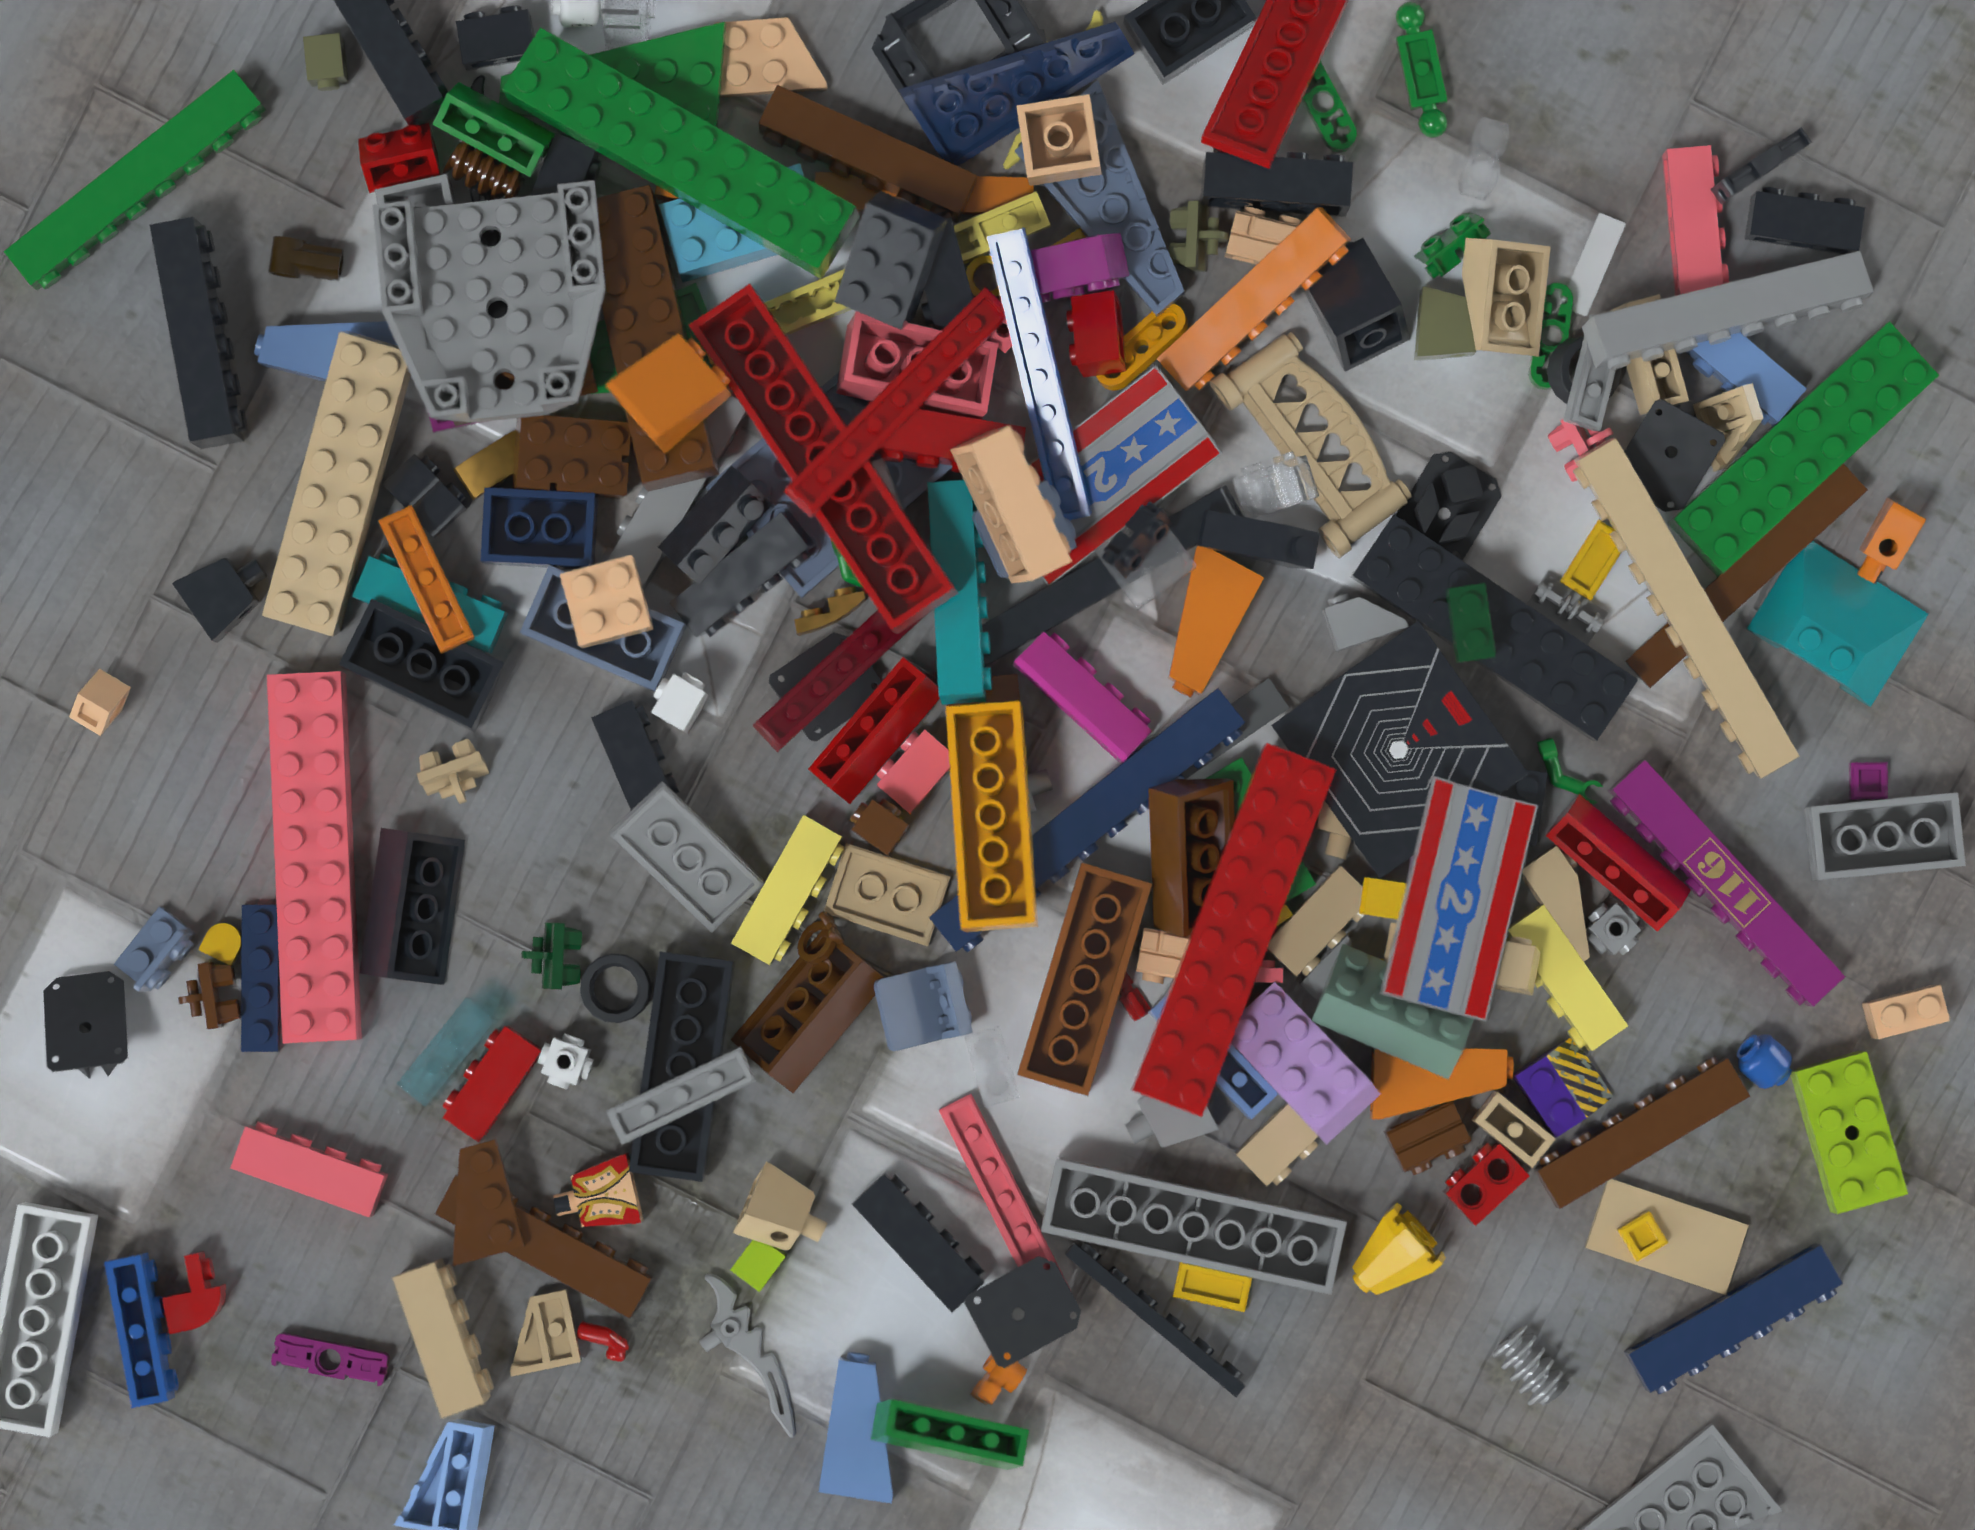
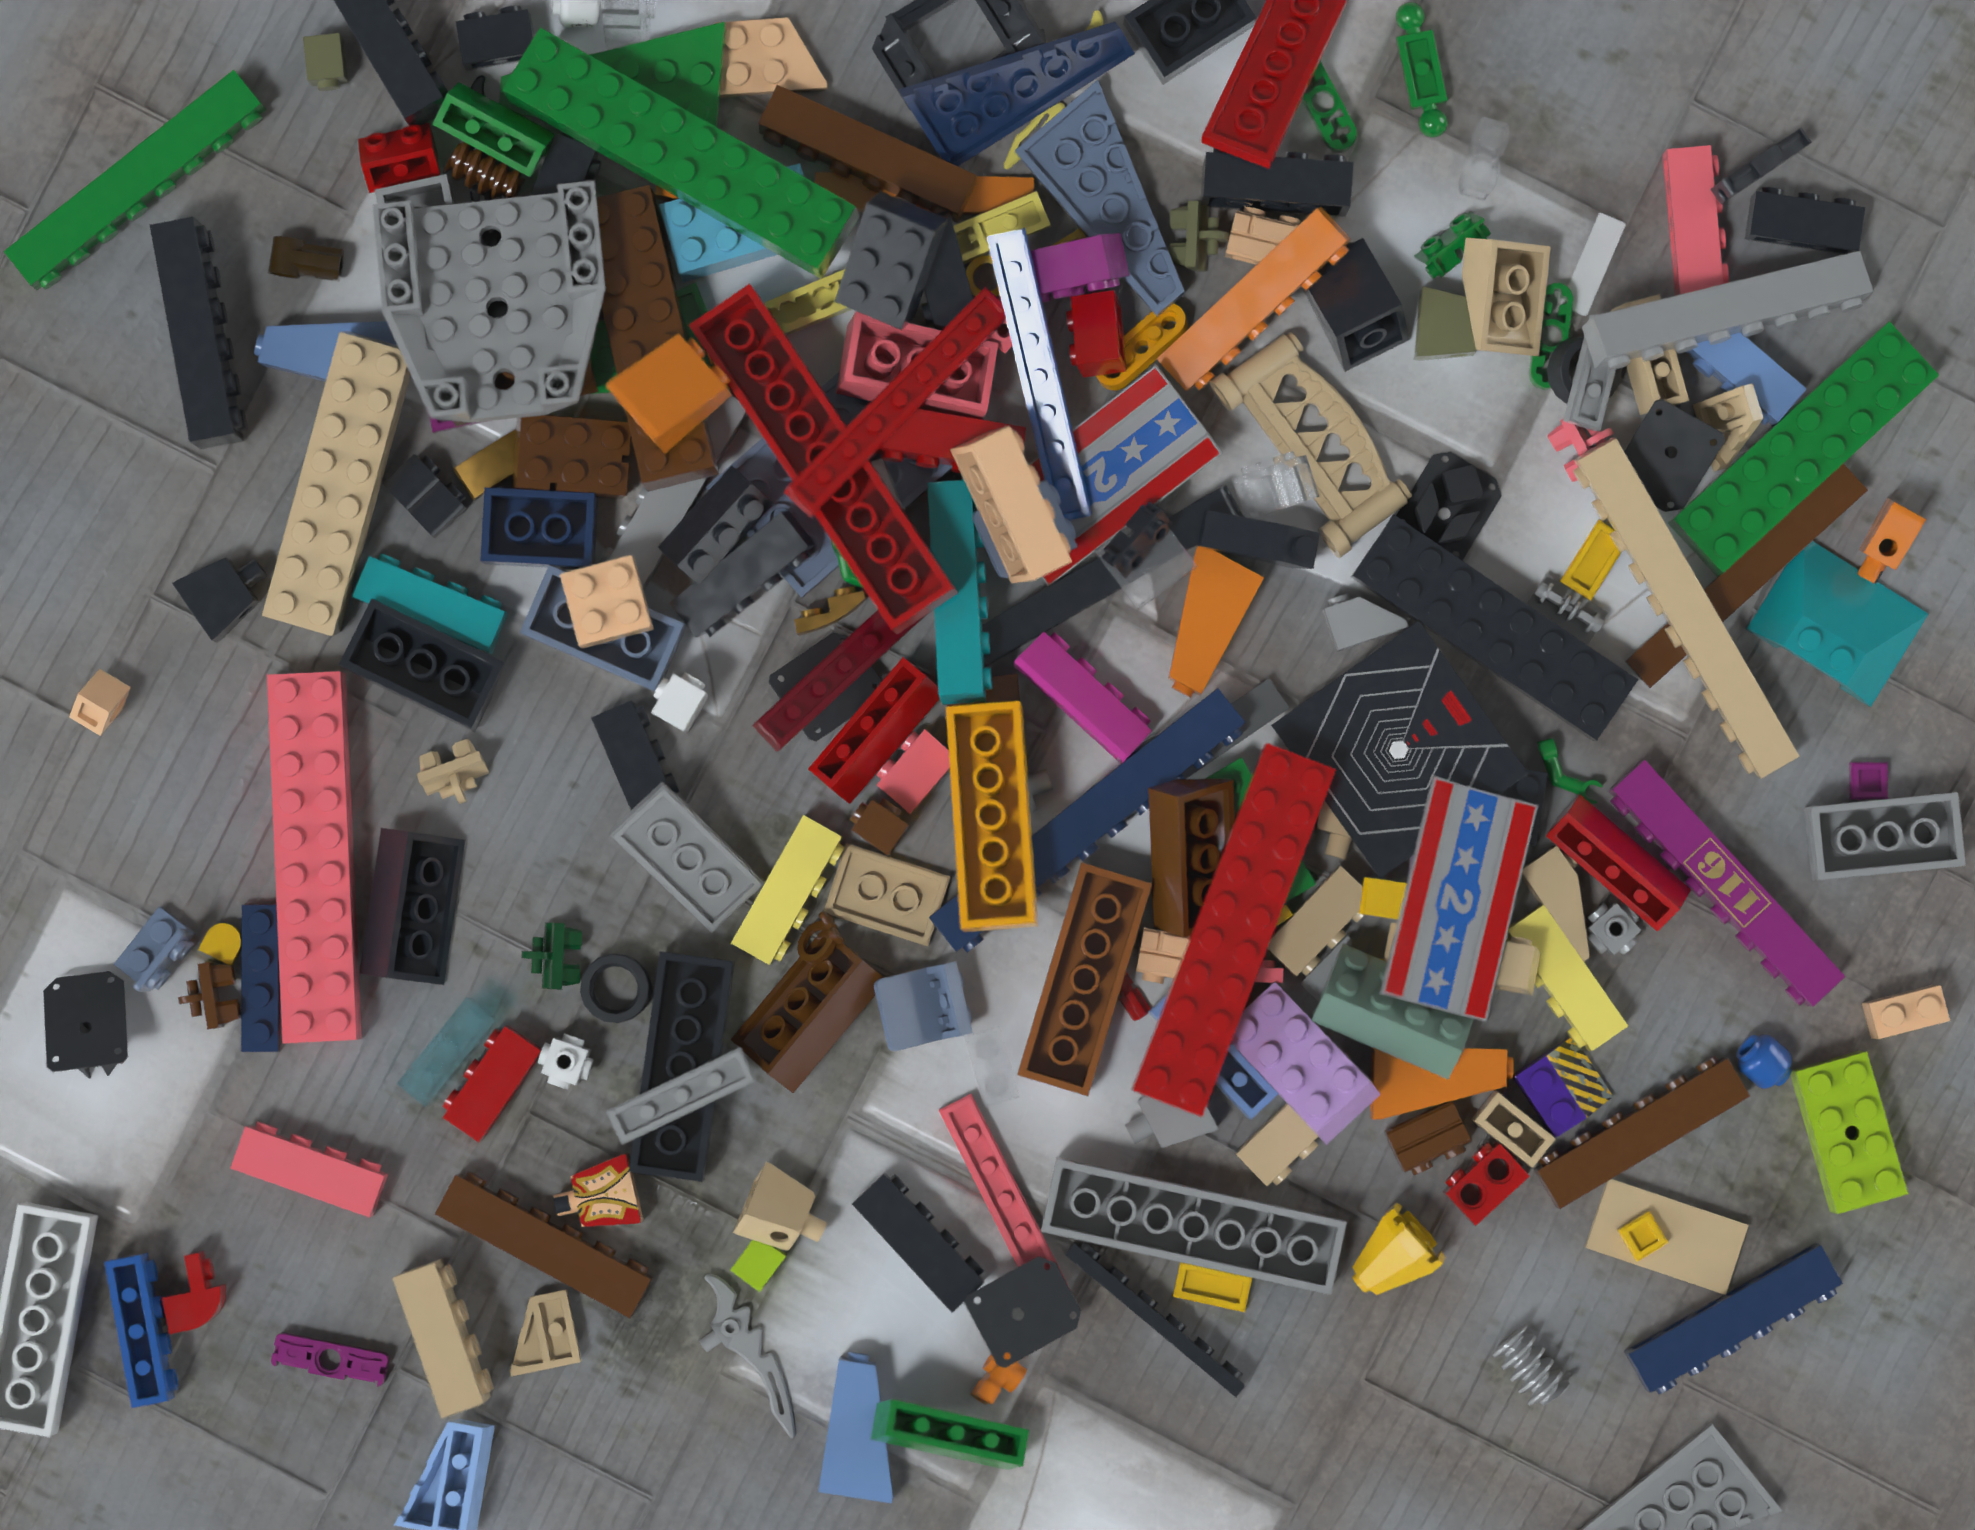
(426, 579): orange tile -> none
(484, 1206): reddish brown wing -> none
(605, 1336): red arm -> none
(1059, 140): light nougat brick -> none
(1470, 623): dark green brick -> none

